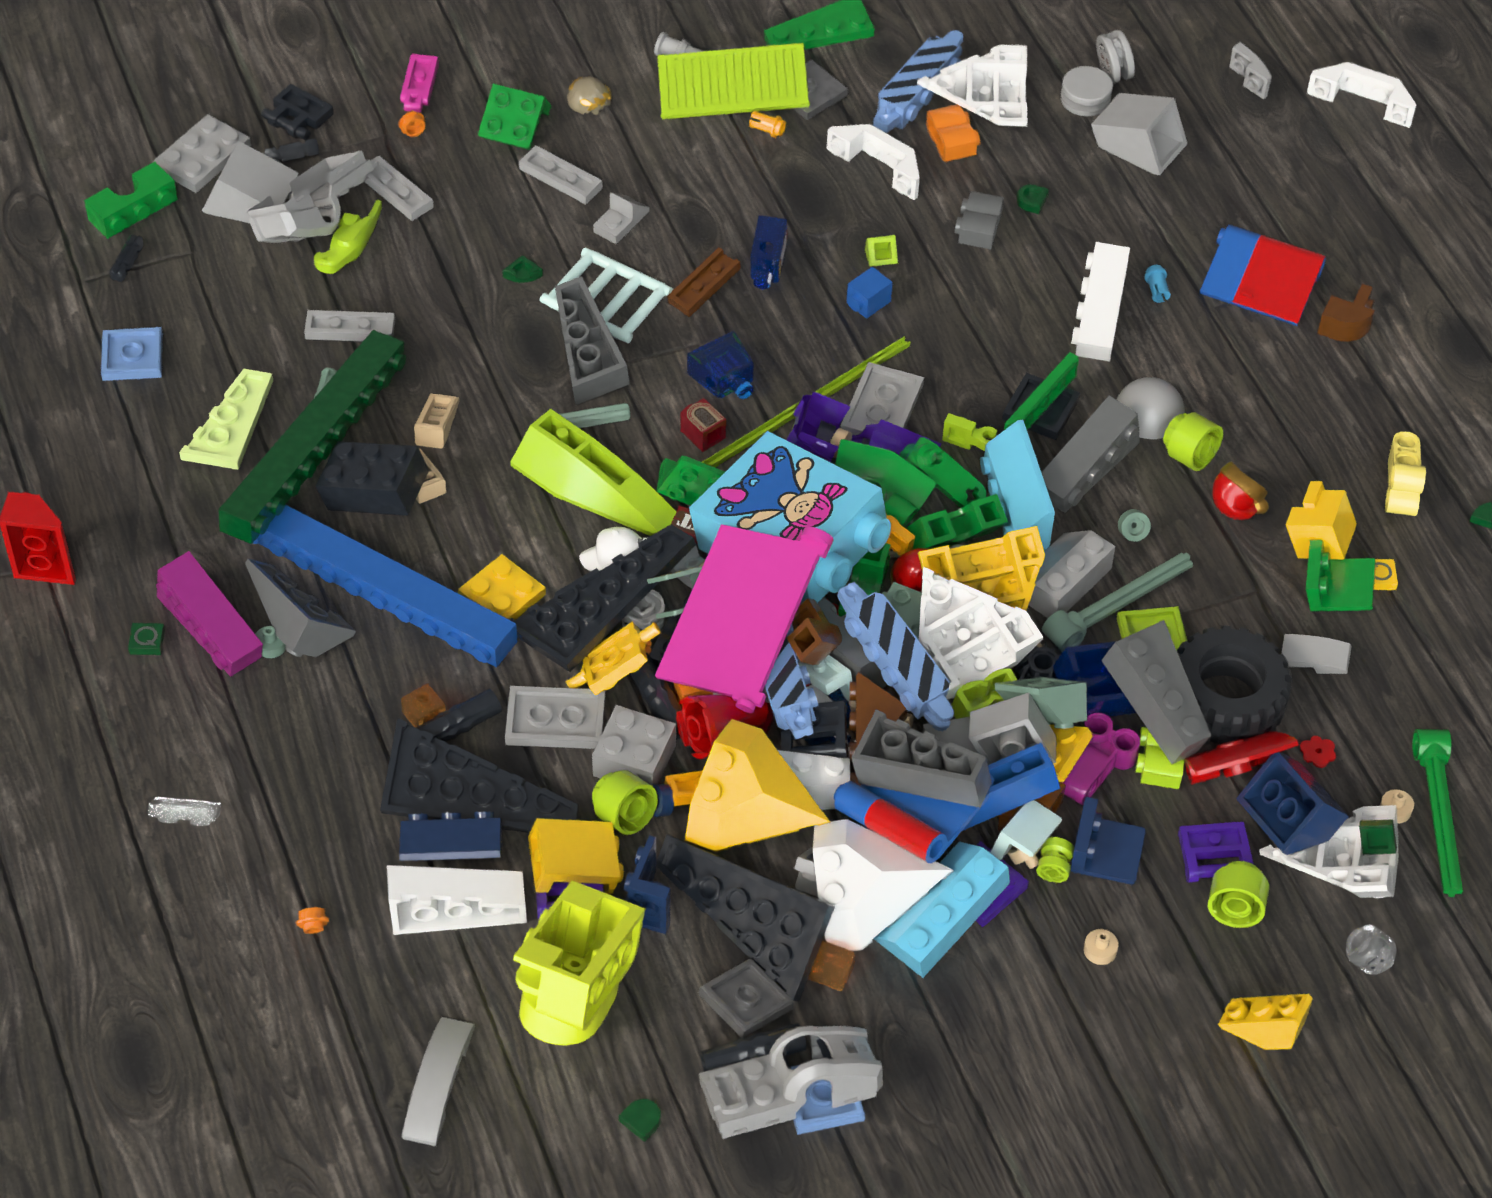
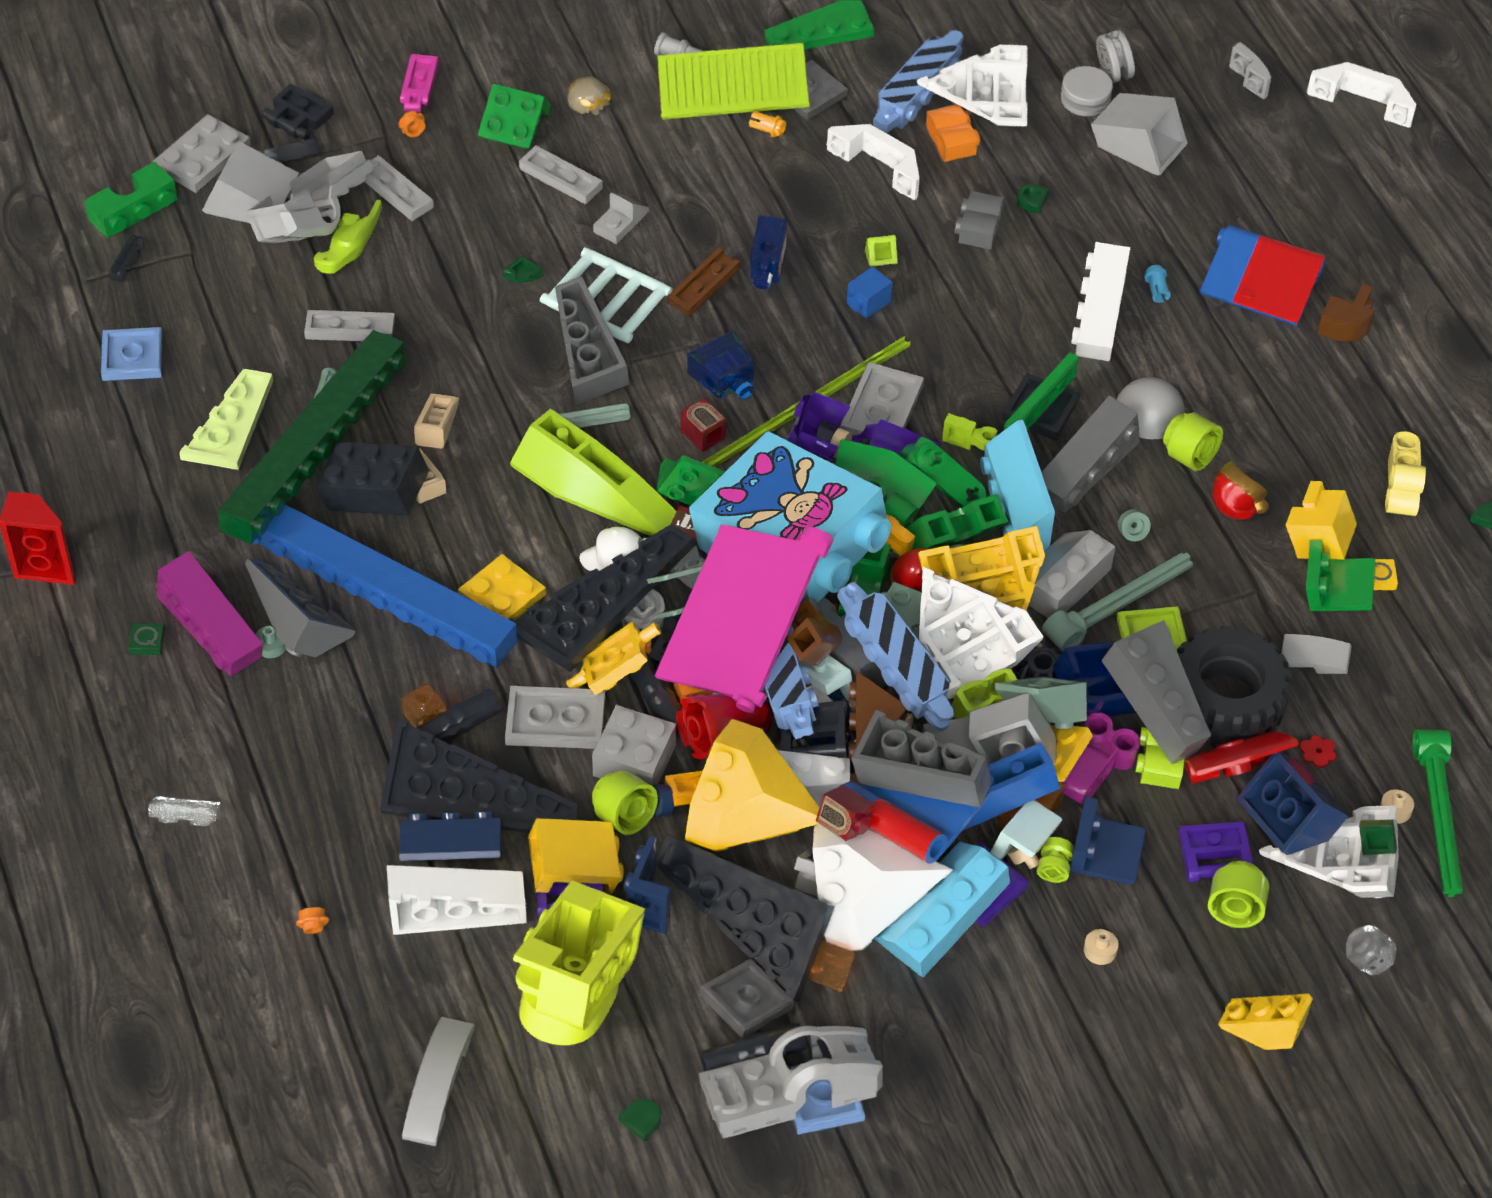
(845, 813): none -> dark red brick

